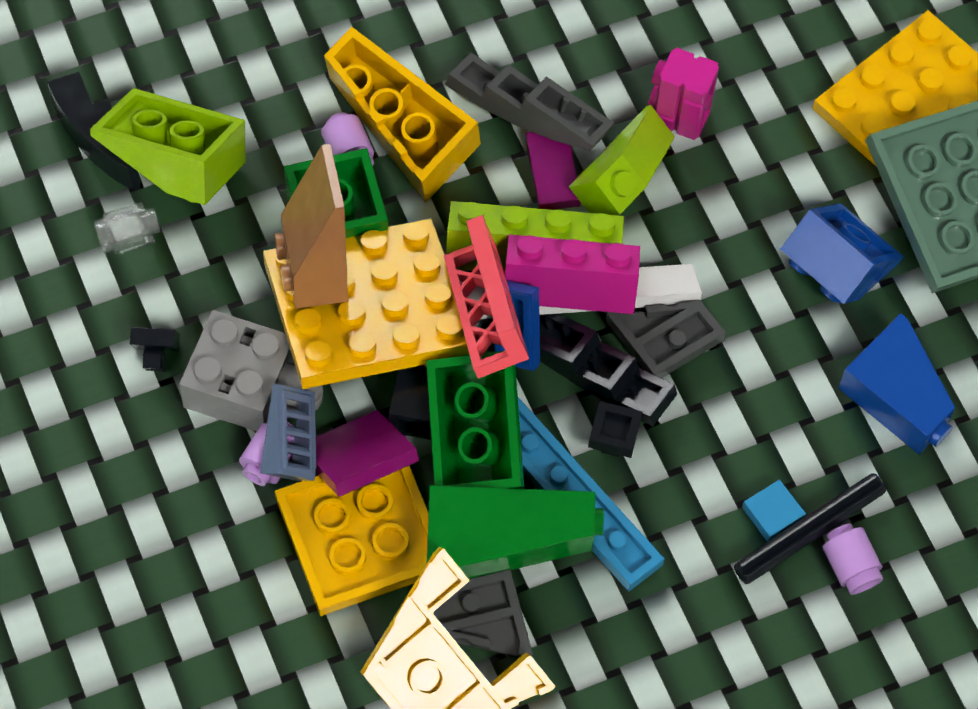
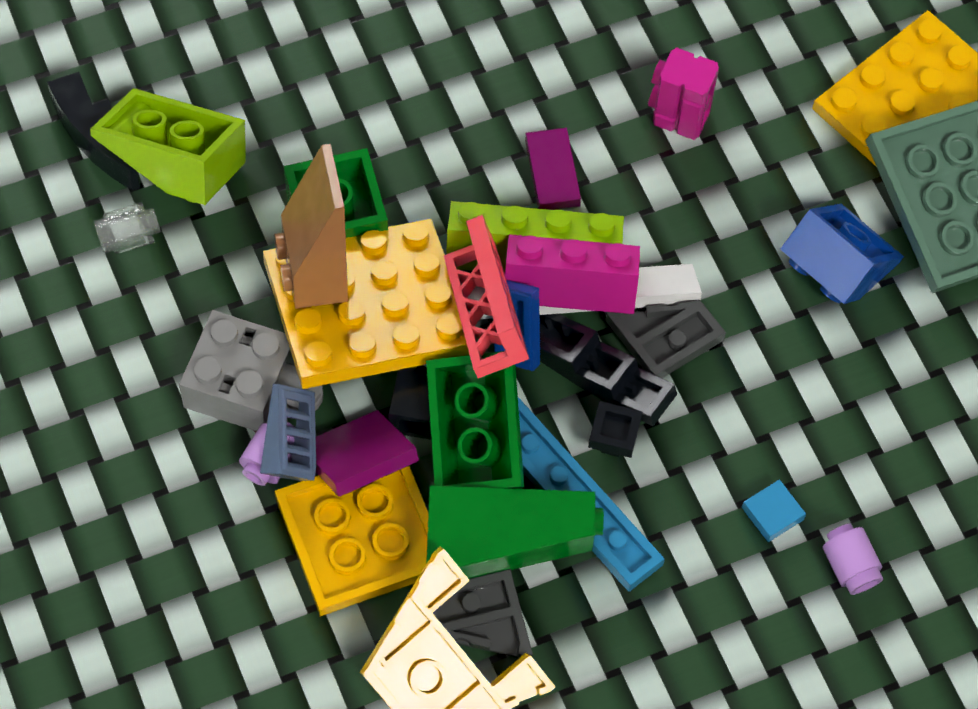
(154, 343): black tile -> none
(346, 134): lavender brick -> none
(406, 115): yellow wedge -> none
(532, 106): dark grey slope -> none
(624, 165): lime slope -> none
(809, 528): black axle -> none
(900, 387): blue slope -> none

